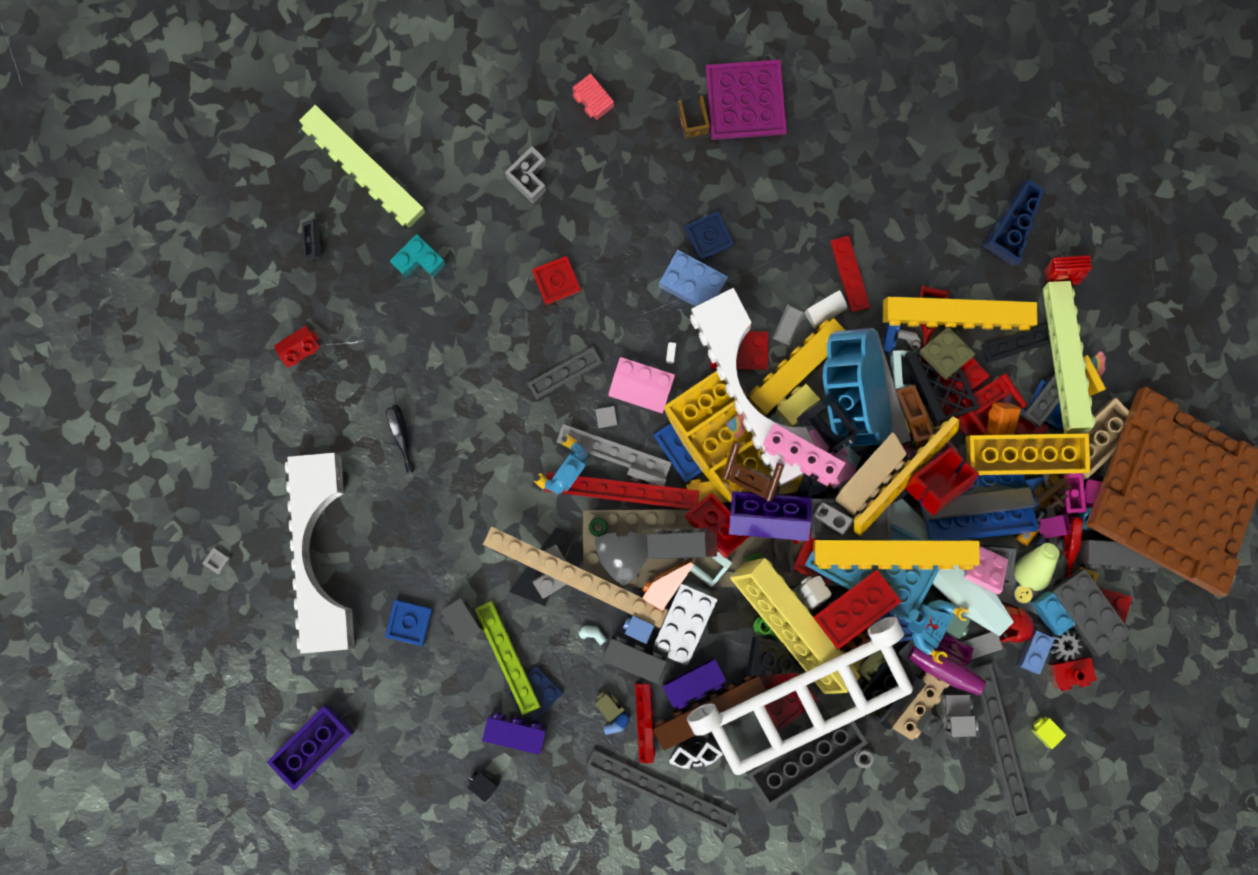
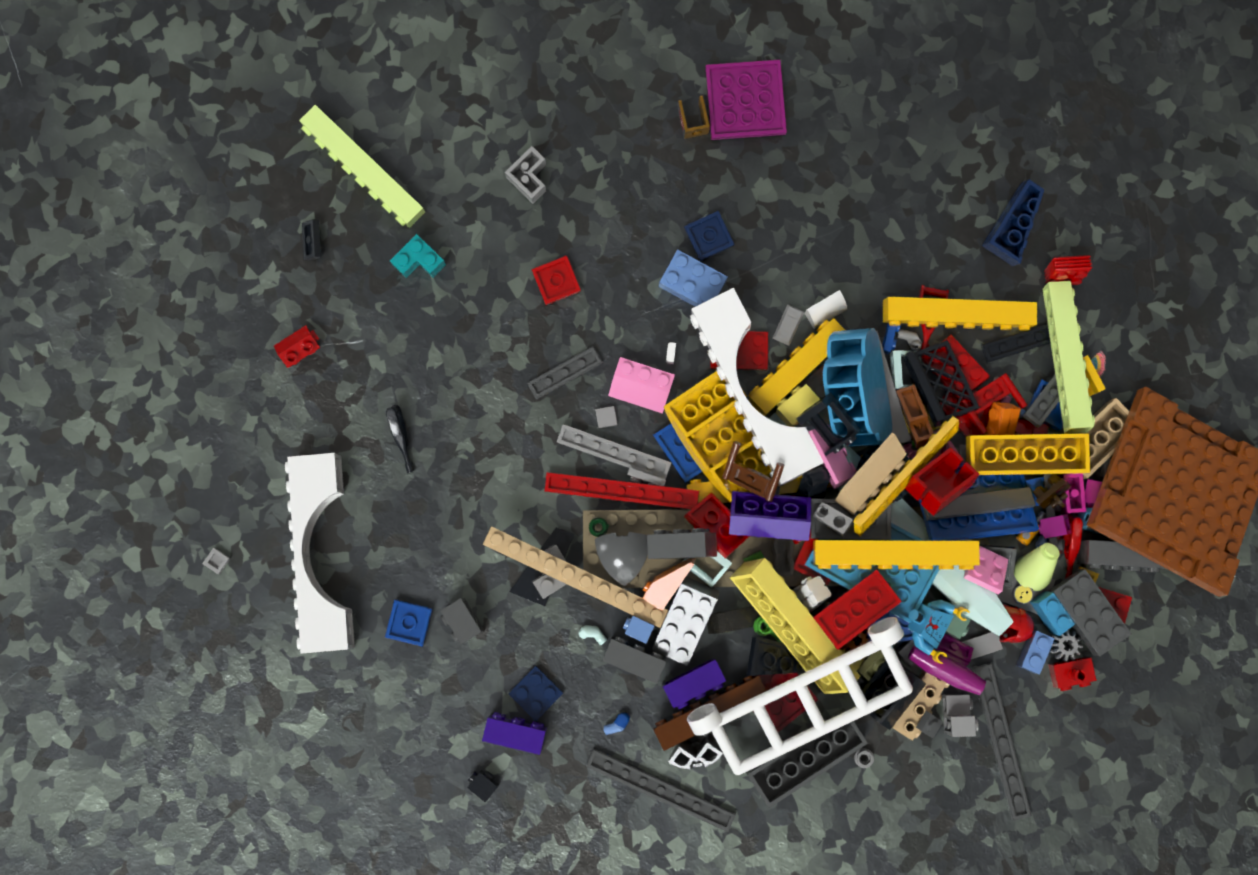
(310, 747): dark purple brick -> none
(507, 658): lime tile -> none
(569, 469): dark azure torso -> none
(593, 97): coral brick -> none
(608, 705): olive brick -> none
(644, 723): red plate -> none
(736, 425): clear tile -> none
(803, 454): bright pink brick -> none
(850, 274): red plate -> none
(947, 353): olive plate -> none
(1047, 732): neon yellow brick -> none

